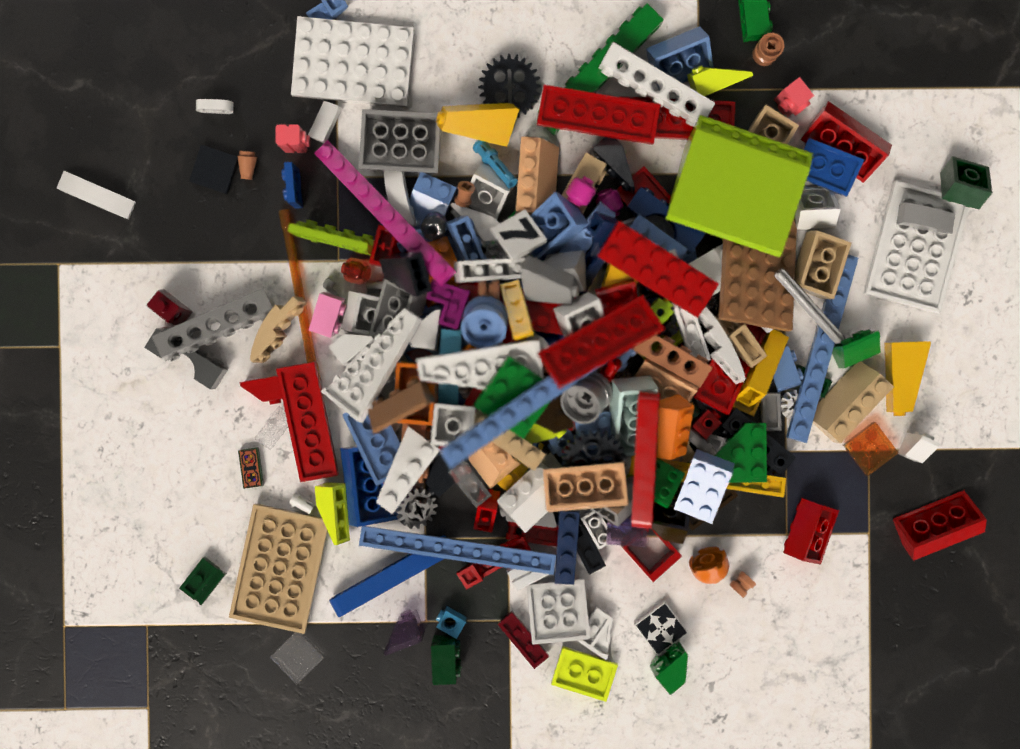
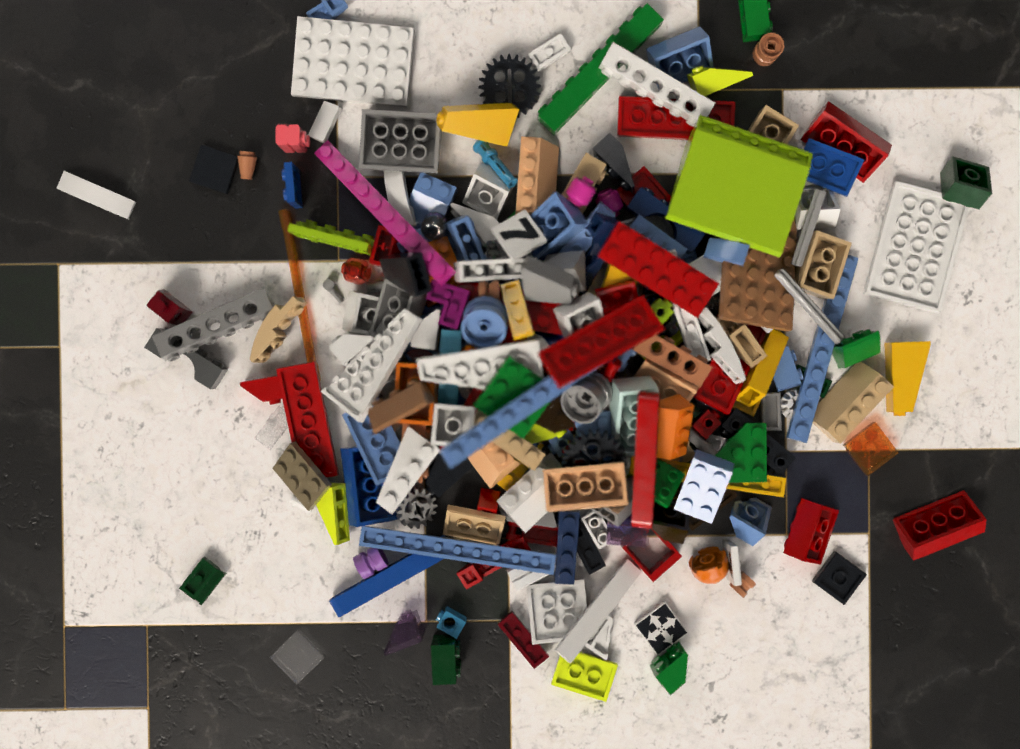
(214, 106): white beam -> none
(251, 468): tile -> none
(279, 568): tan plate -> none
(301, 476): none -> dark tan plate
(327, 314): bright pink brick -> none
(369, 562): none -> medium lavender wheel
(464, 194): nougat bush -> none
(469, 483): clear brick -> none
(473, 525): none -> tan tile
(549, 52): none -> white plate
(598, 114): red plate -> none
(598, 611): none -> white tile
(726, 250): none -> medium blue slope
(732, 553): none -> white tile
(750, 520): none -> medium blue slope
(794, 98): coral brick -> none
(808, 227): none -> light grey axle
(839, 577): none -> black tile
(918, 446): white slope -> none
(925, 218): light grey slope -> none

